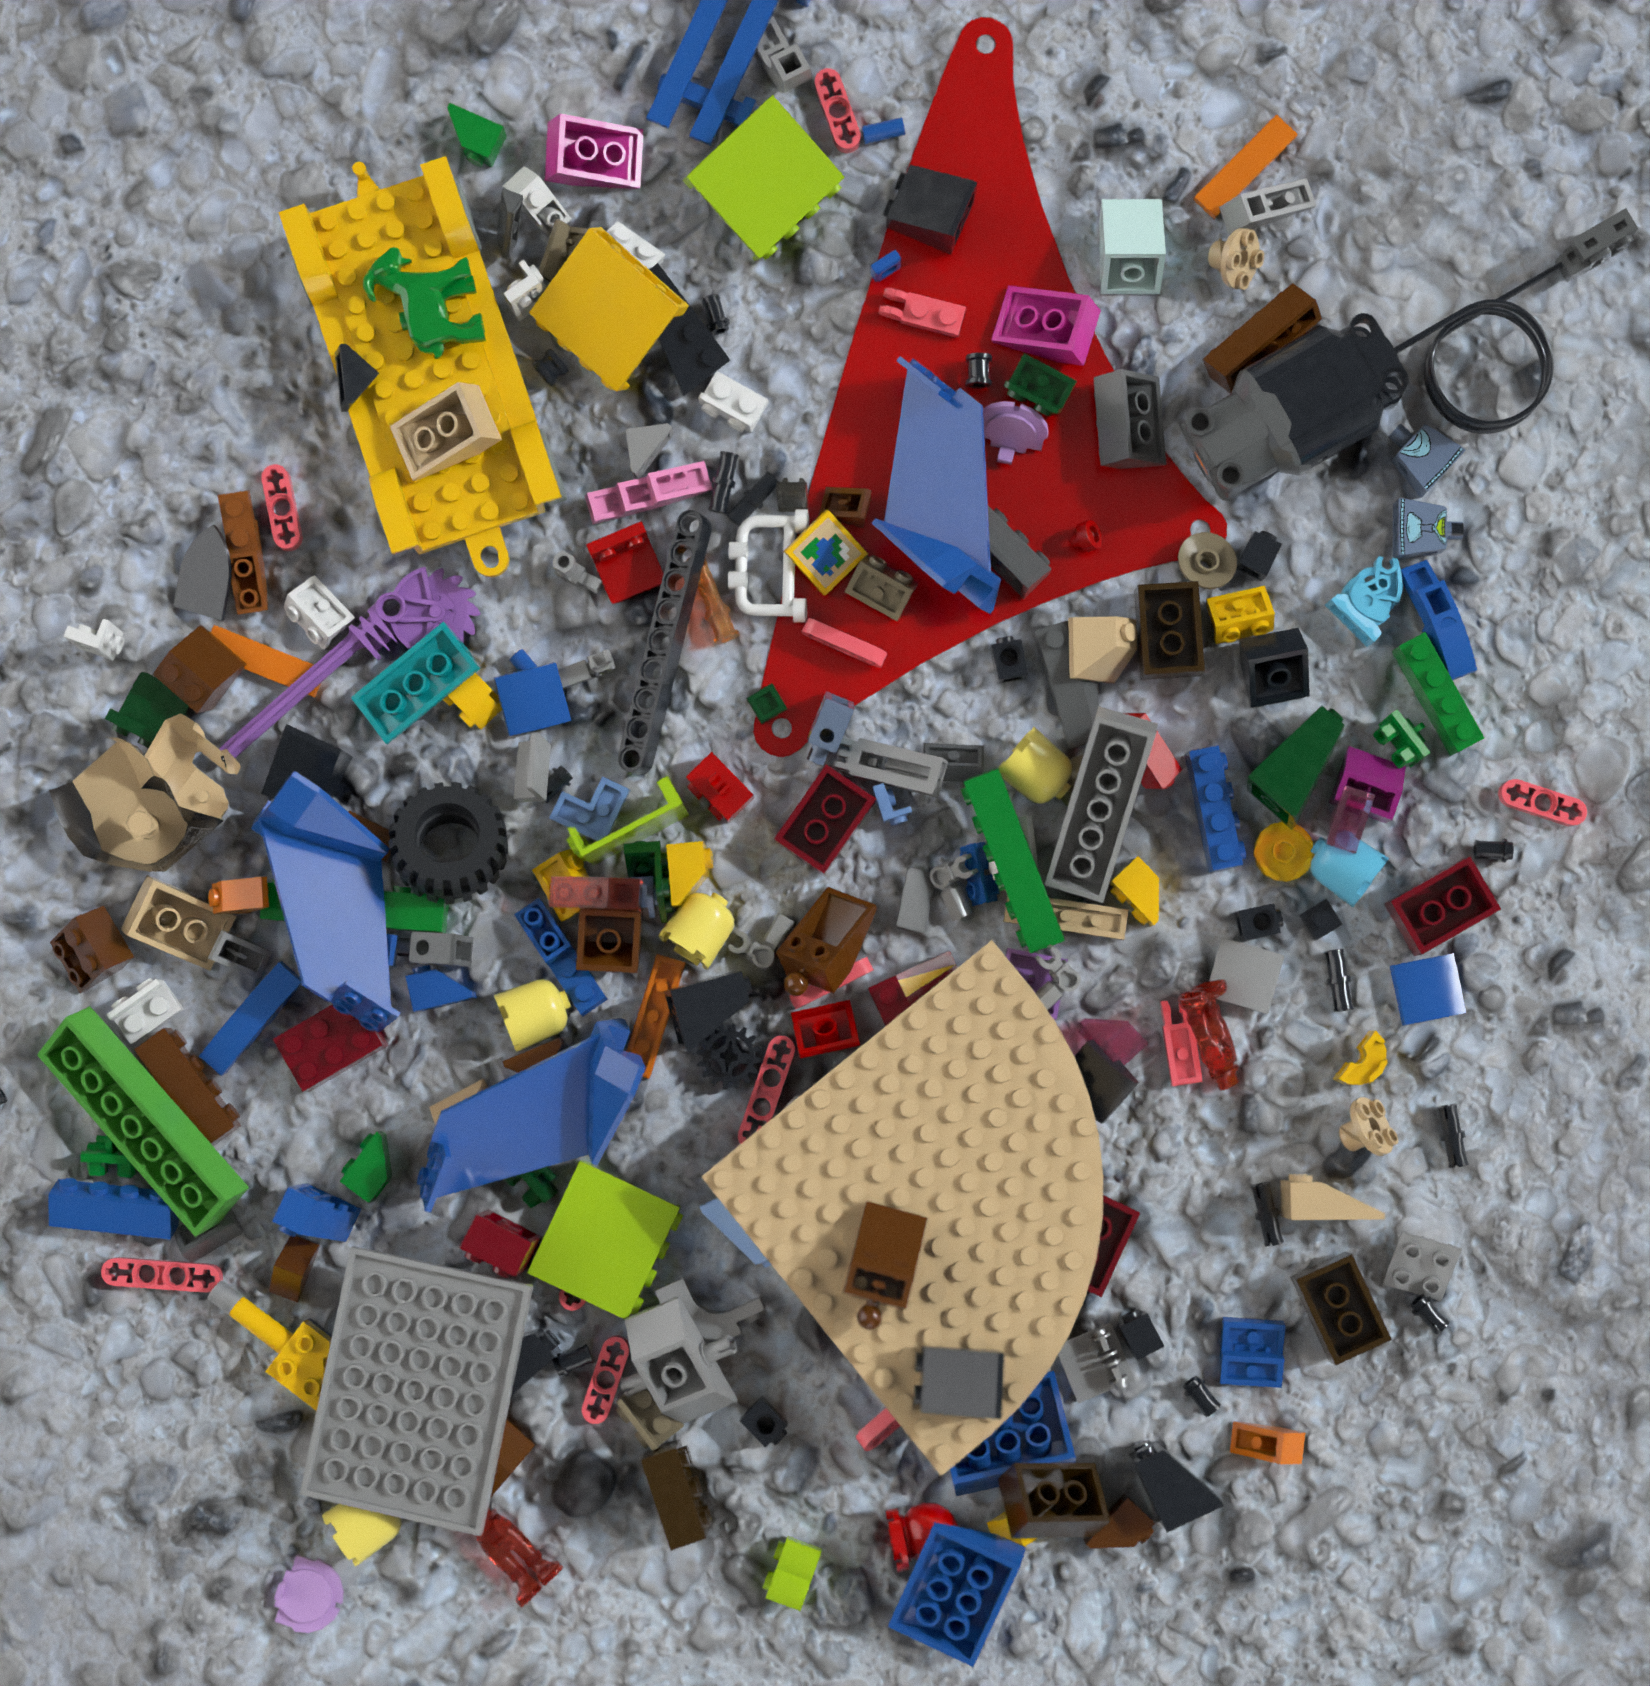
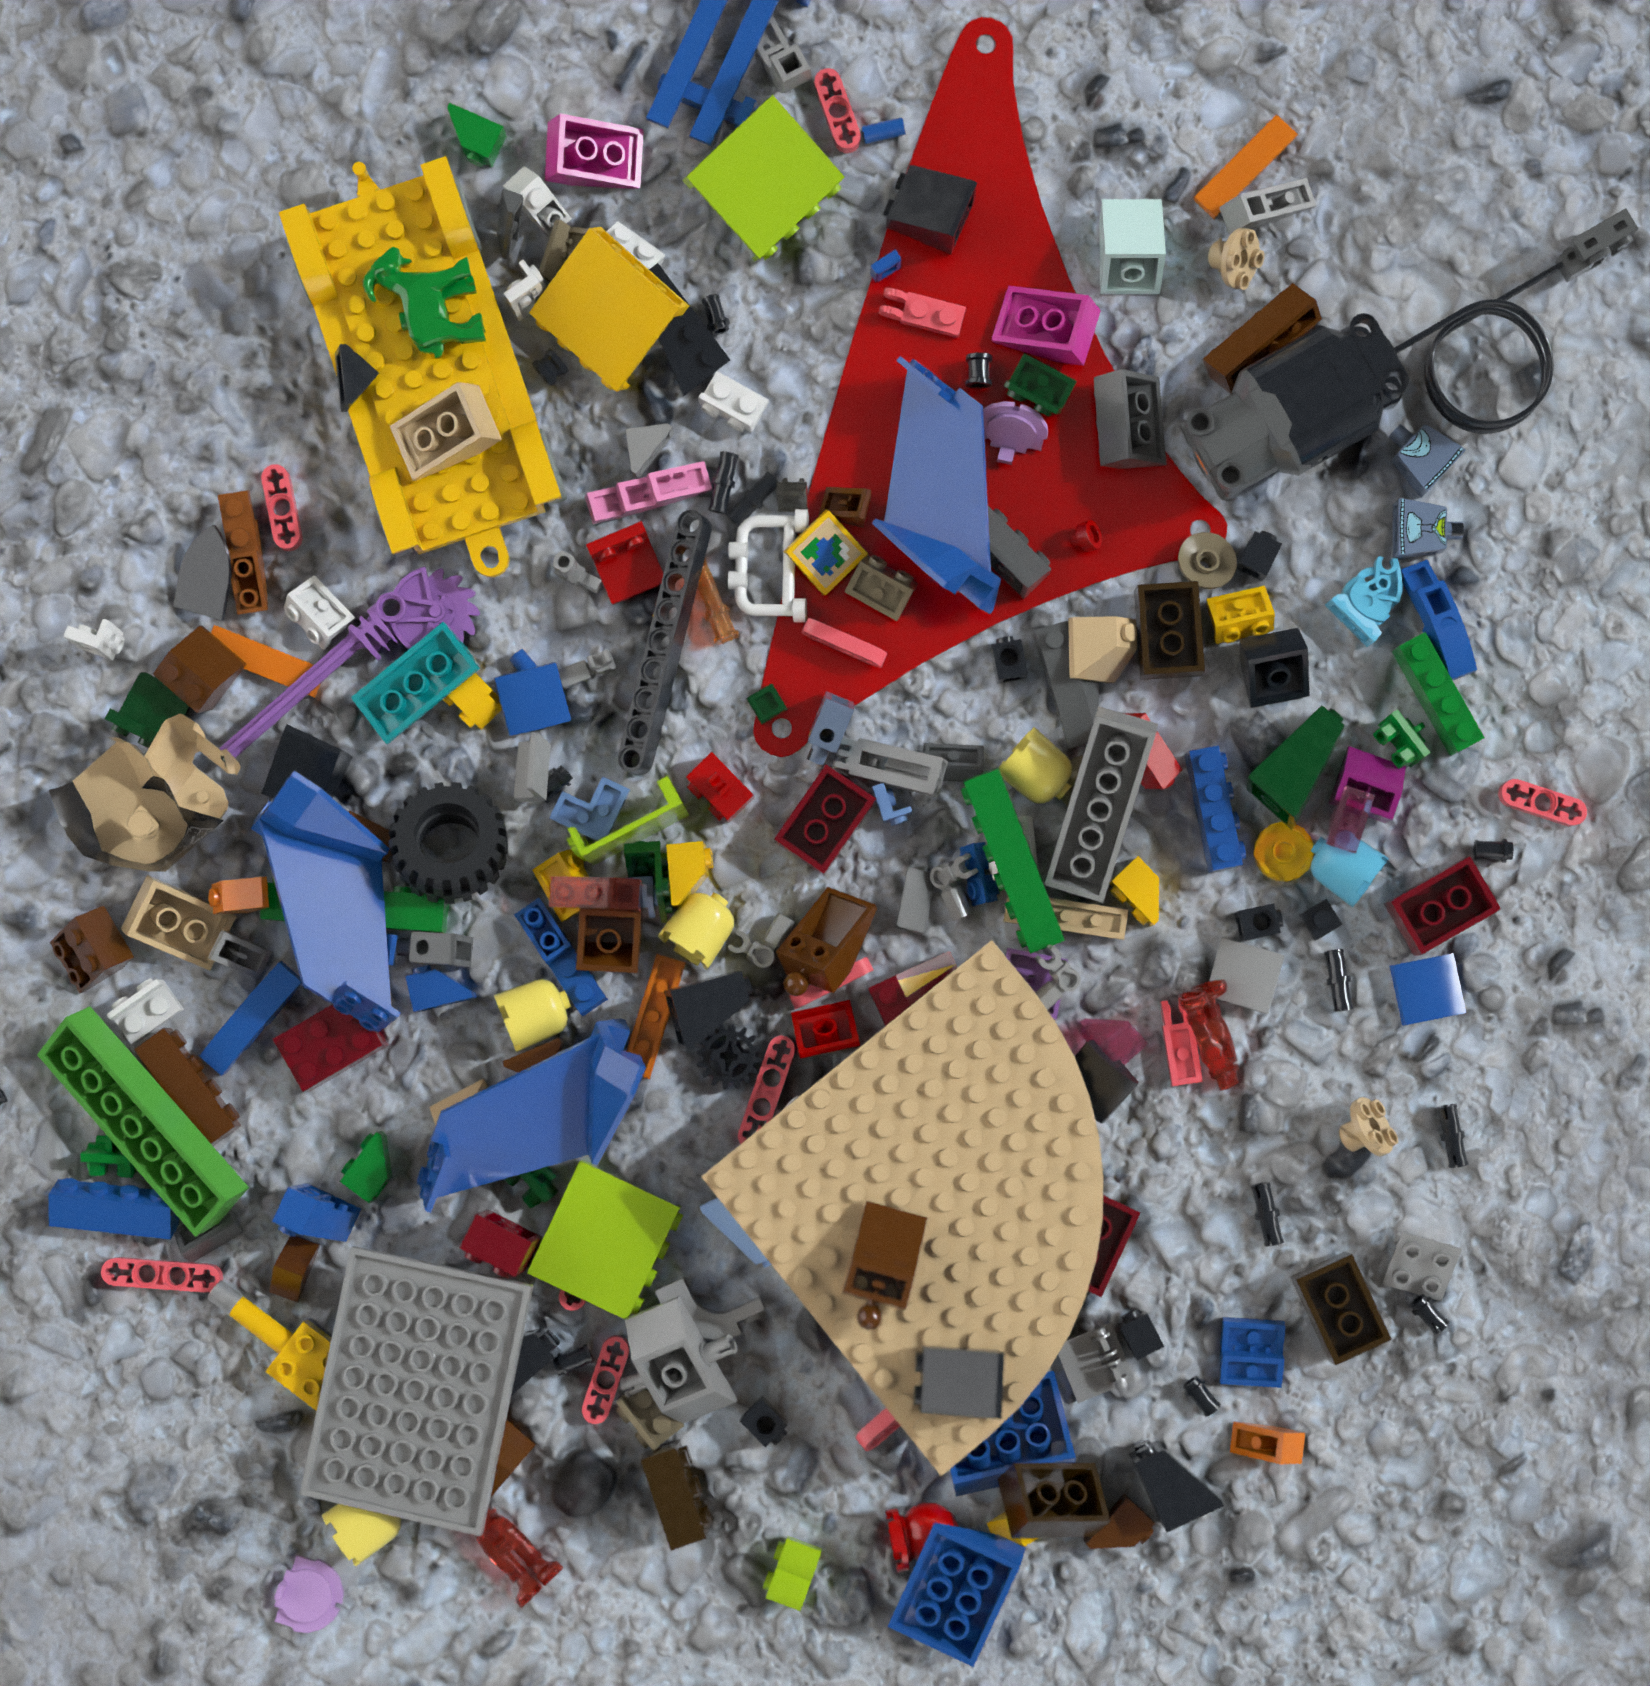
(1314, 1200): tan slope -> none
(1370, 1063): yellow cylinder -> none

